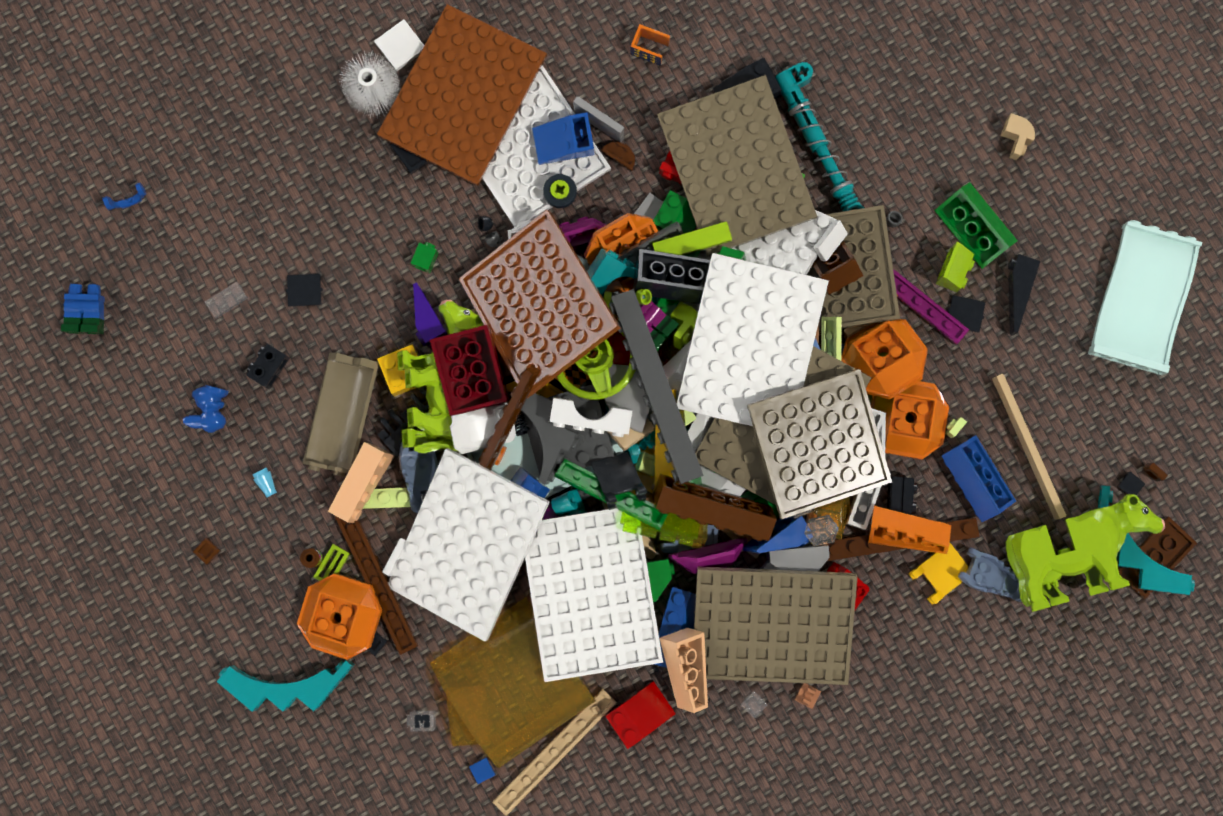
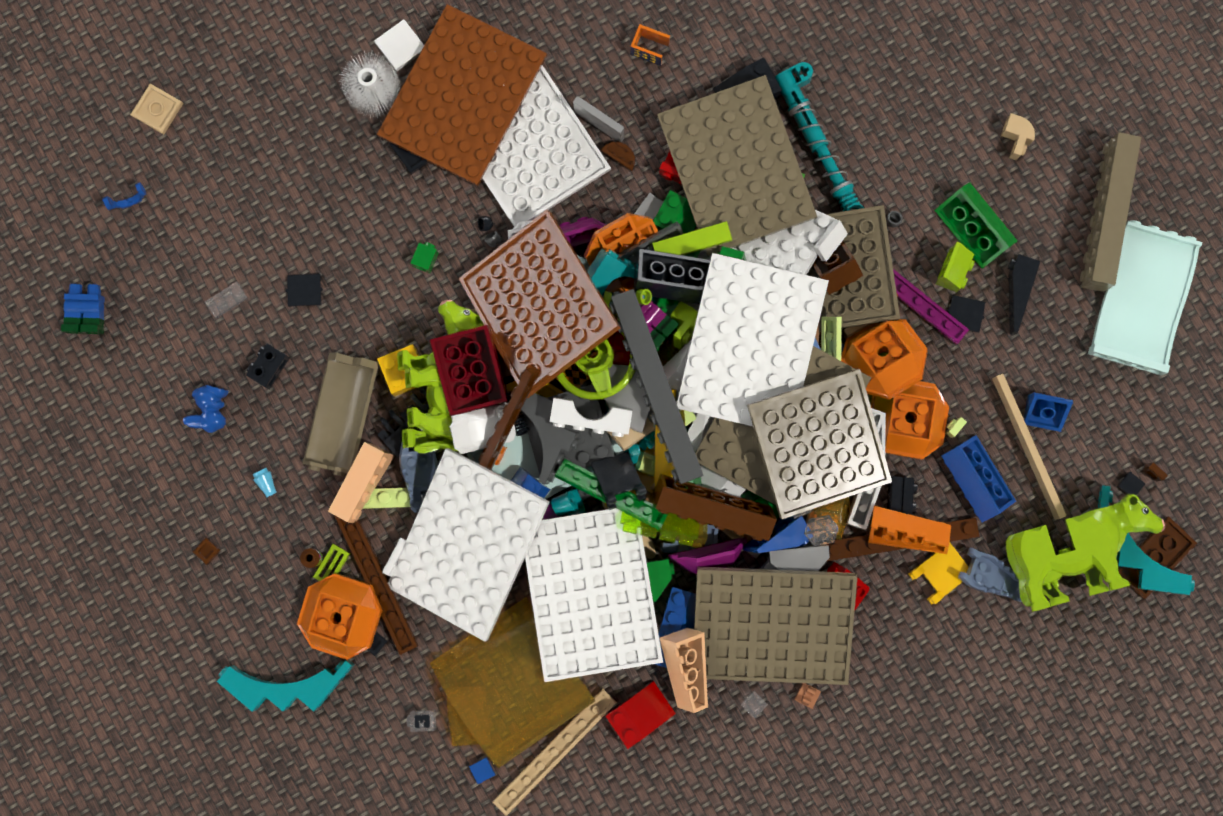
(157, 109): none -> tan tile
(426, 319): dark purple slope -> none
(563, 197): black wheel -> none
(564, 139): blue slope -> none
(1046, 411): none -> blue slope
(1110, 212): none -> dark tan brick

